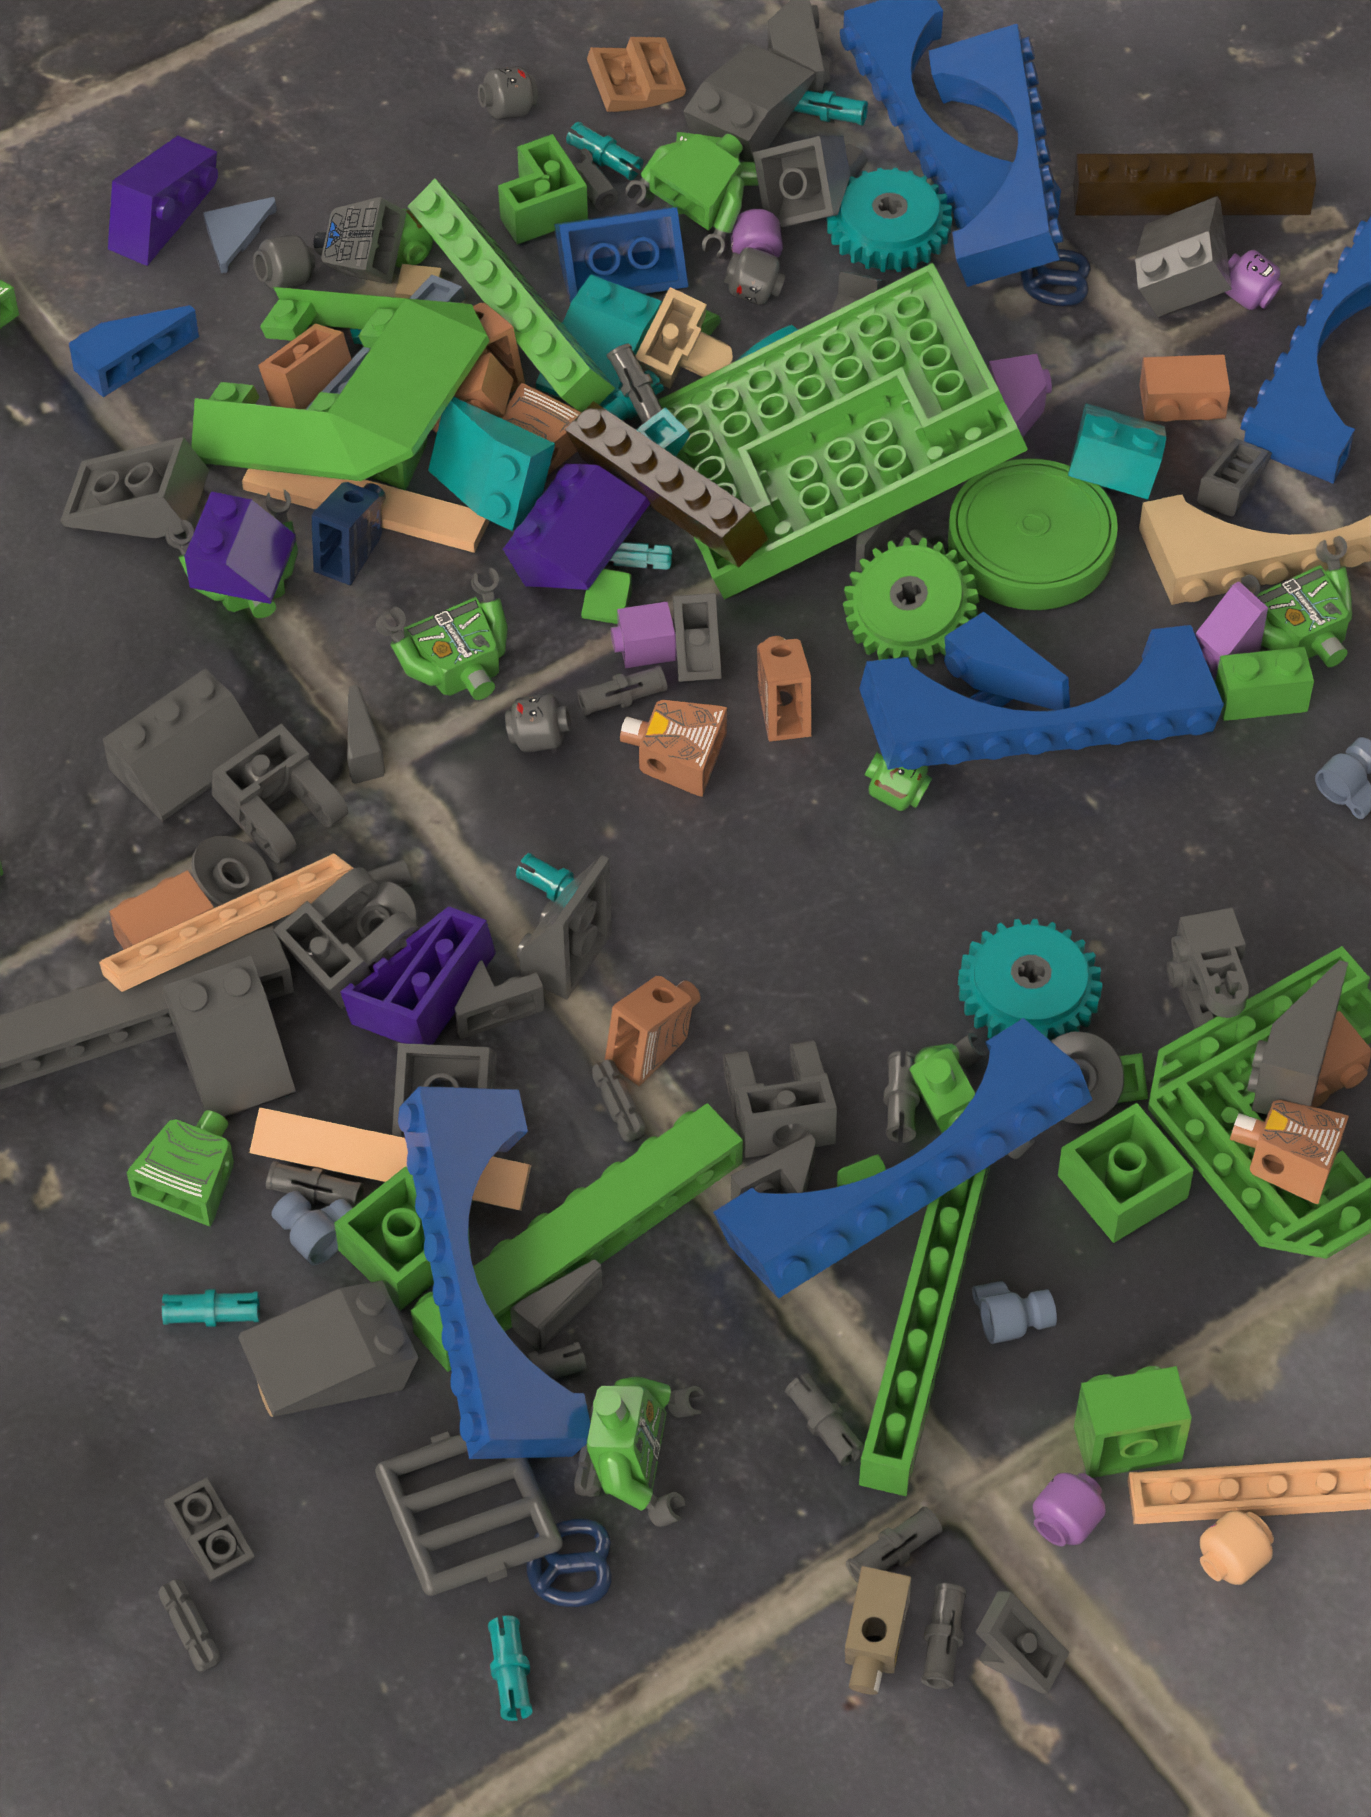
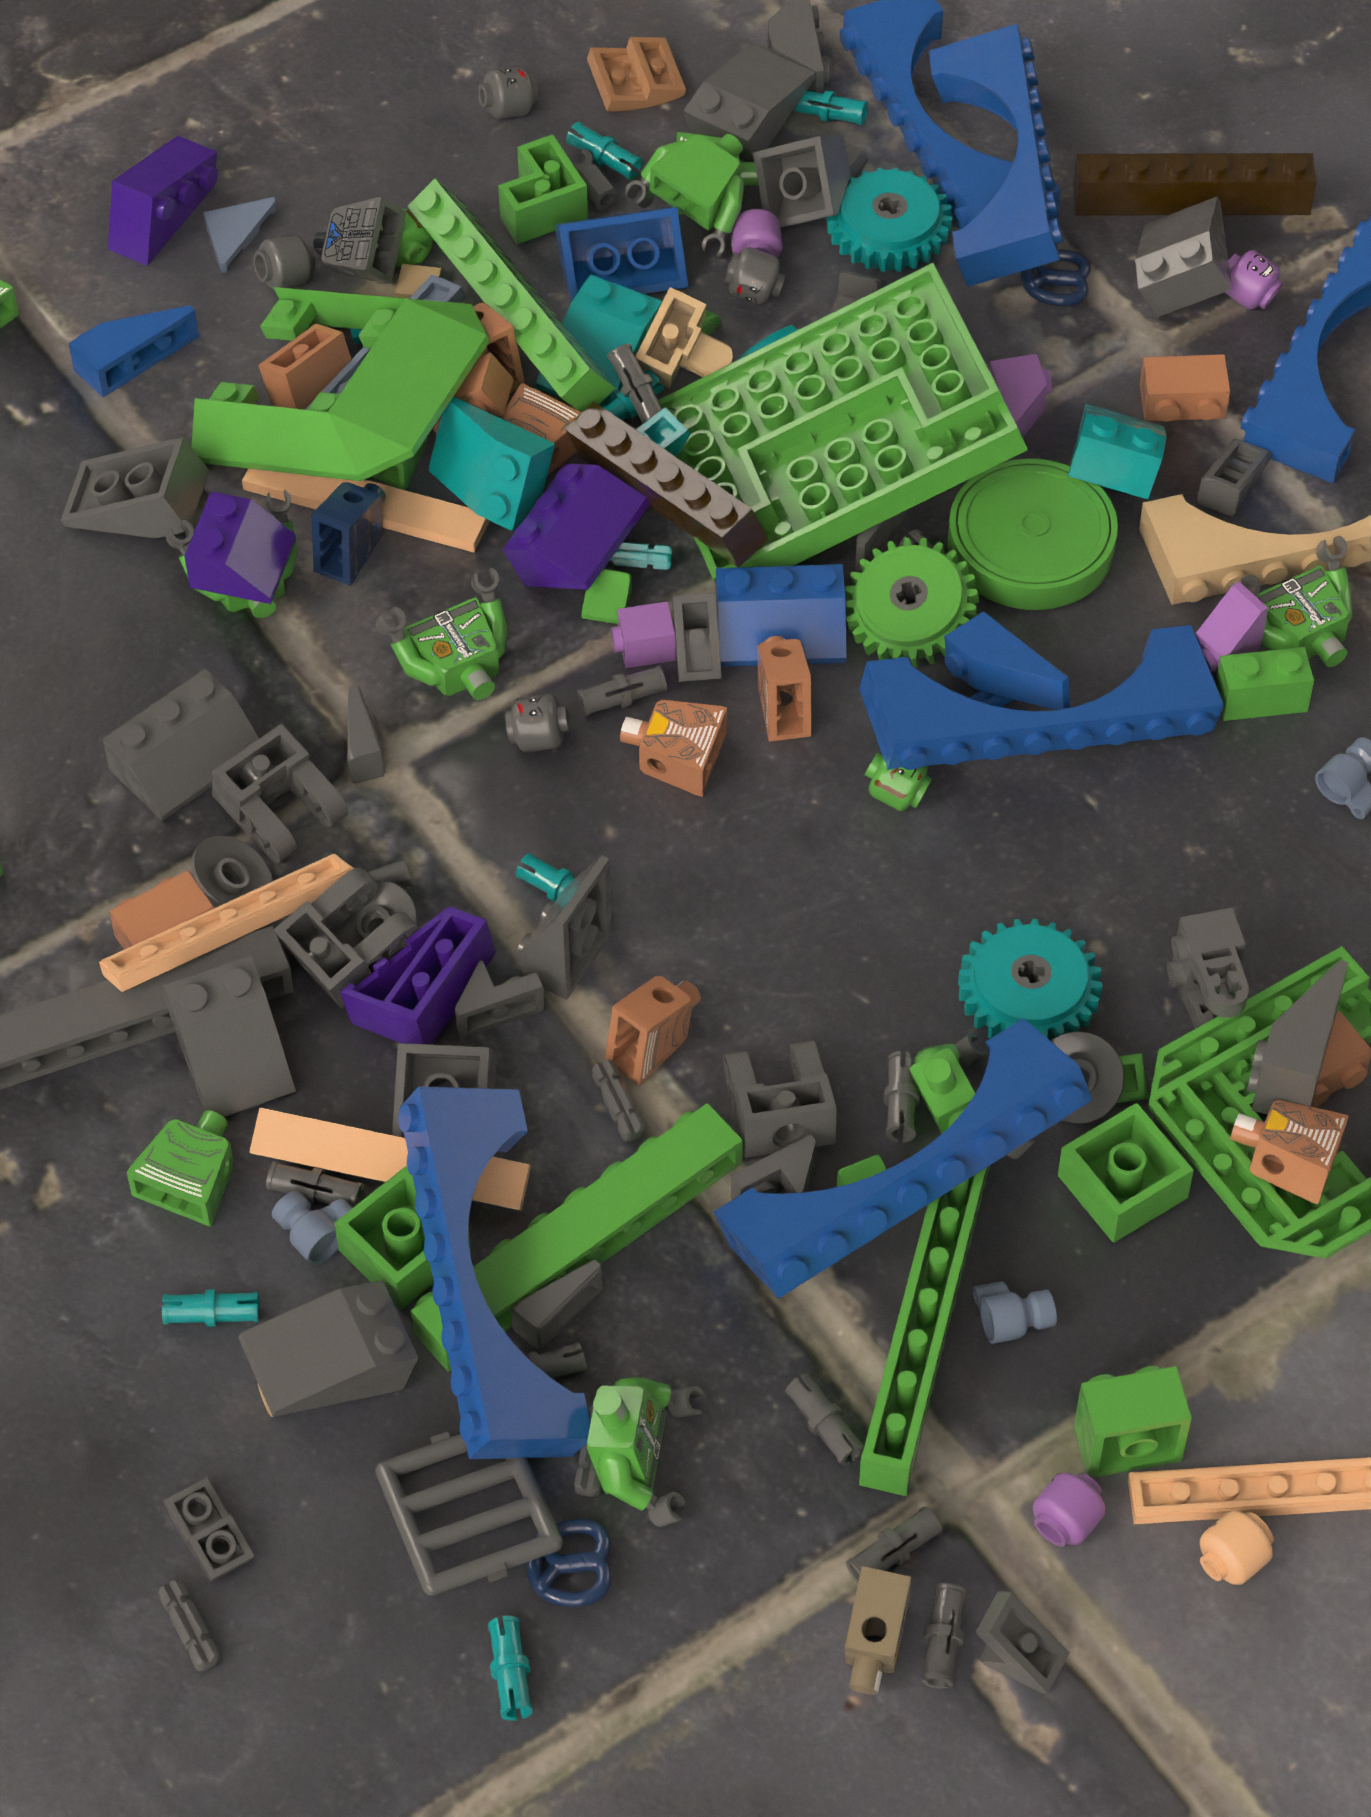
(781, 602): none -> blue slope

